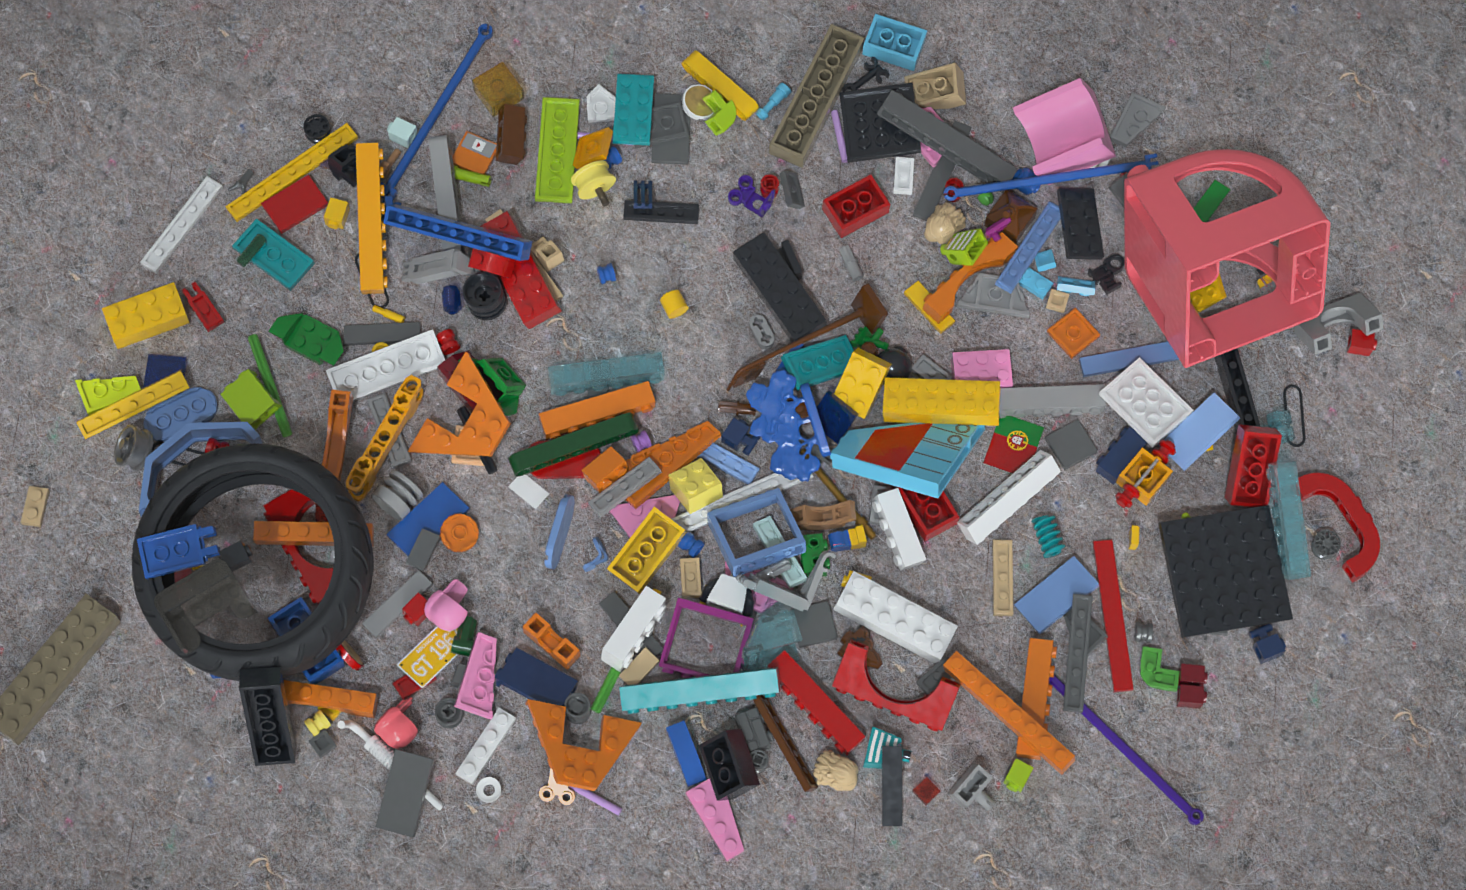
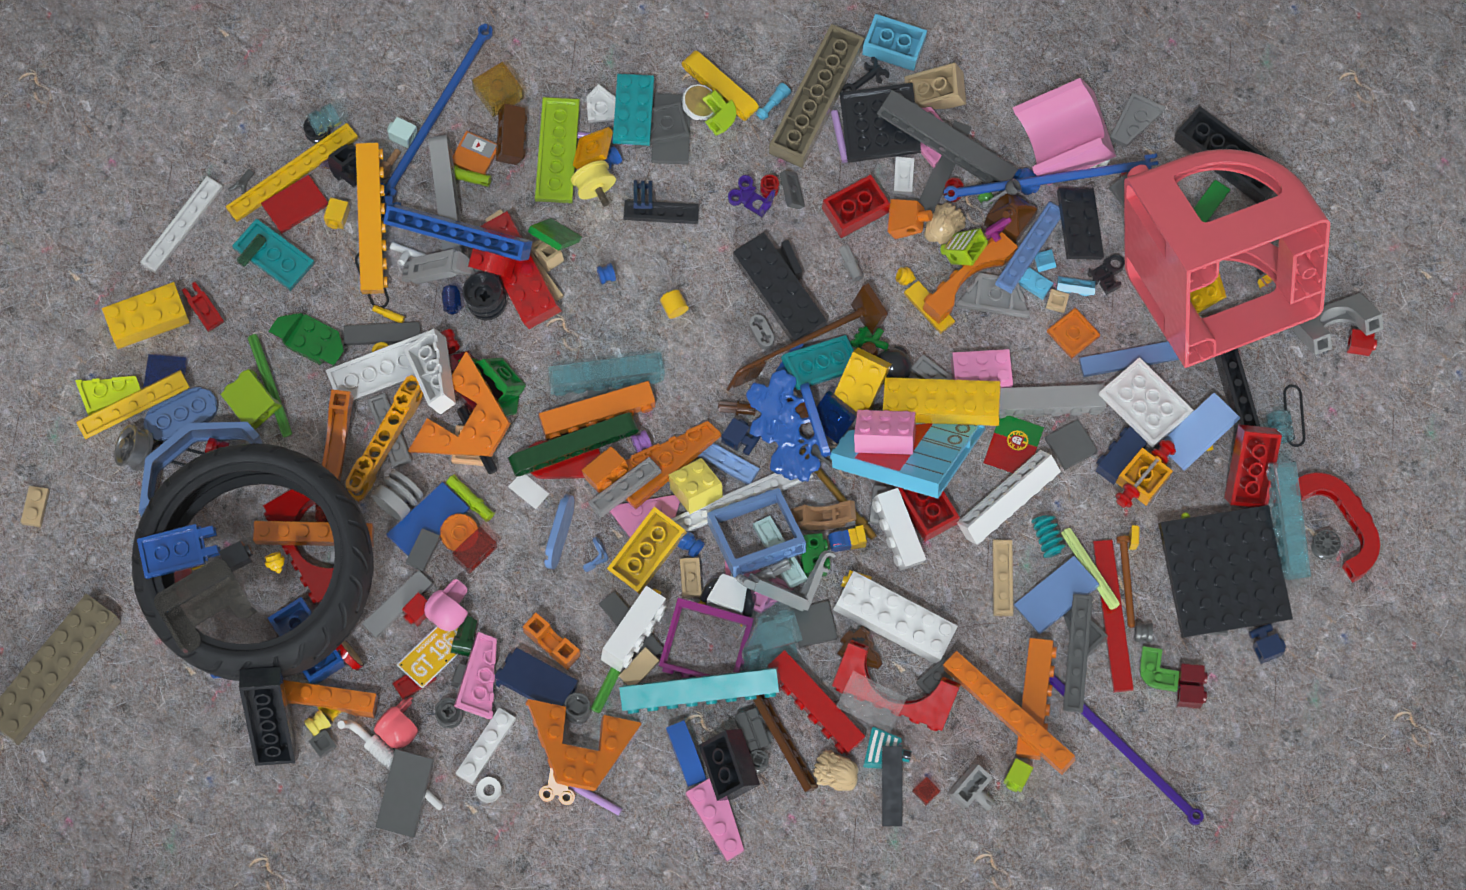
(275, 561): none -> yellow plate
(325, 118): none -> clear light blue wheel
(407, 252): none -> white piece
(432, 369): none -> white wedge
(474, 550): none -> clear red panel
(476, 504): none -> lime pin
(554, 234): none -> green tile
(871, 702): none -> clear plate
(885, 432): none -> bright pink brick
(905, 276): none -> yellow plate
(906, 218): none -> orange torso
(1012, 188): none -> dark grey hinge
(1086, 561): none -> yellowish green axle
(1123, 541): none -> dark orange bar
(1205, 133): none -> black brick

